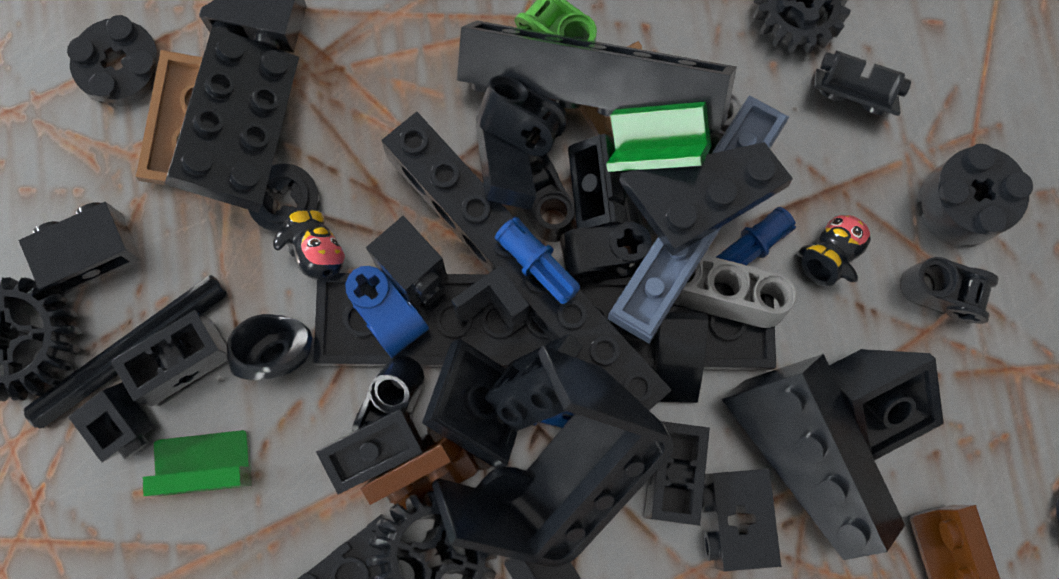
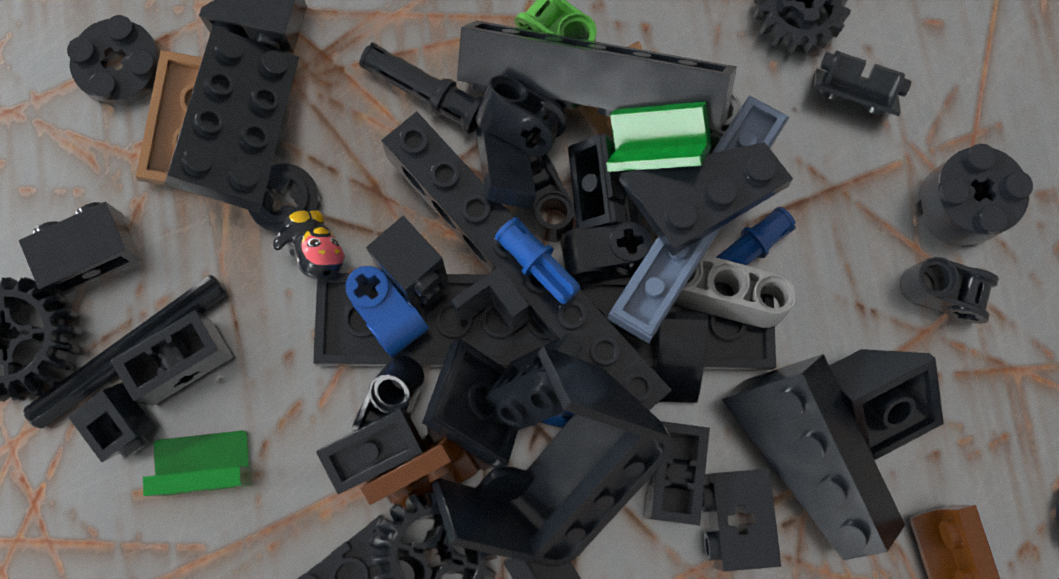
(268, 347): black hat -> none
(440, 95): none -> black pin
(838, 245): black animal -> none

